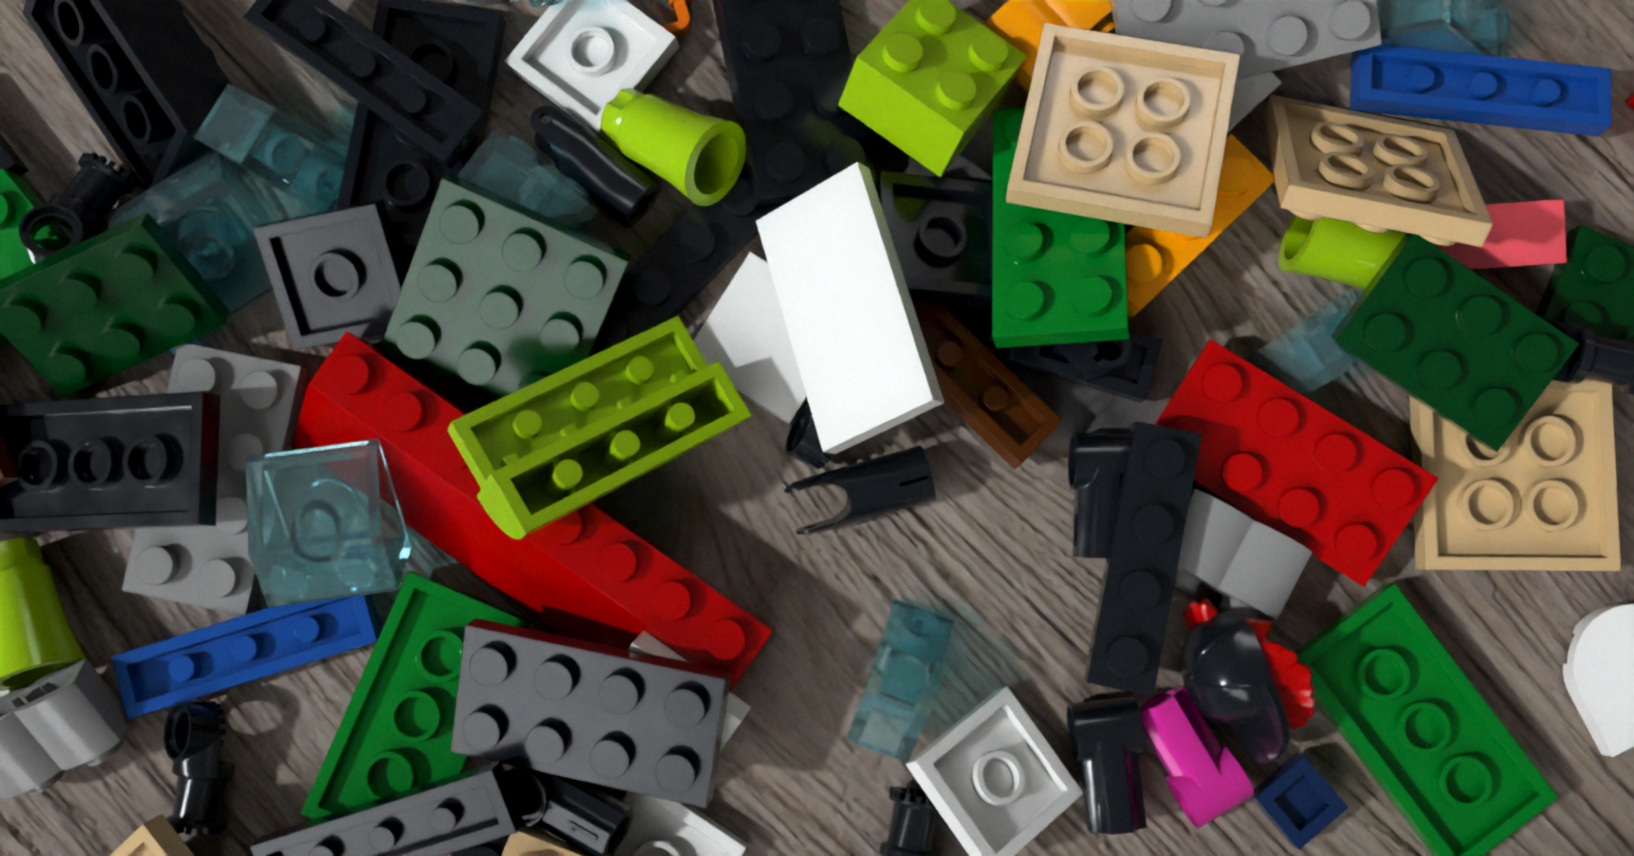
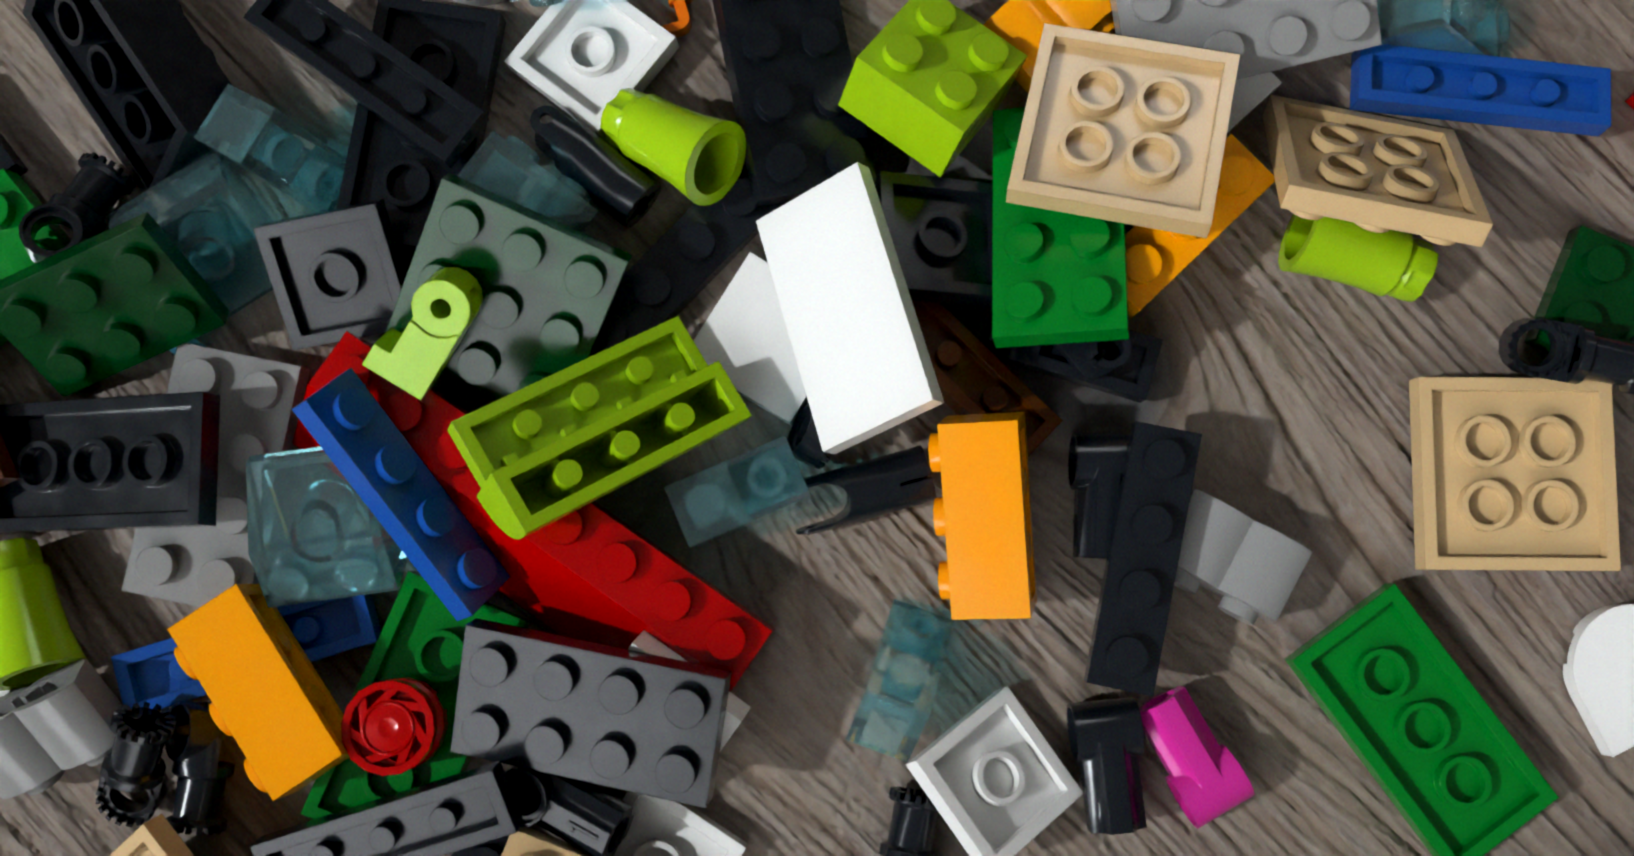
(135, 763): none -> black connector
(261, 689): none -> light orange brick
(394, 726): none -> red wheel
(402, 493): none -> blue plate
(441, 316): none -> lime leg
(737, 493): none -> clear light blue slope
(984, 516): none -> light orange brick
(1245, 679): black hair -> none
(1295, 463): red plate -> none
(1298, 801): dark blue plate -> none
(1307, 353): clear light blue slope -> none
(1453, 341): dark green plate -> none
(1520, 237): coral slope -> none

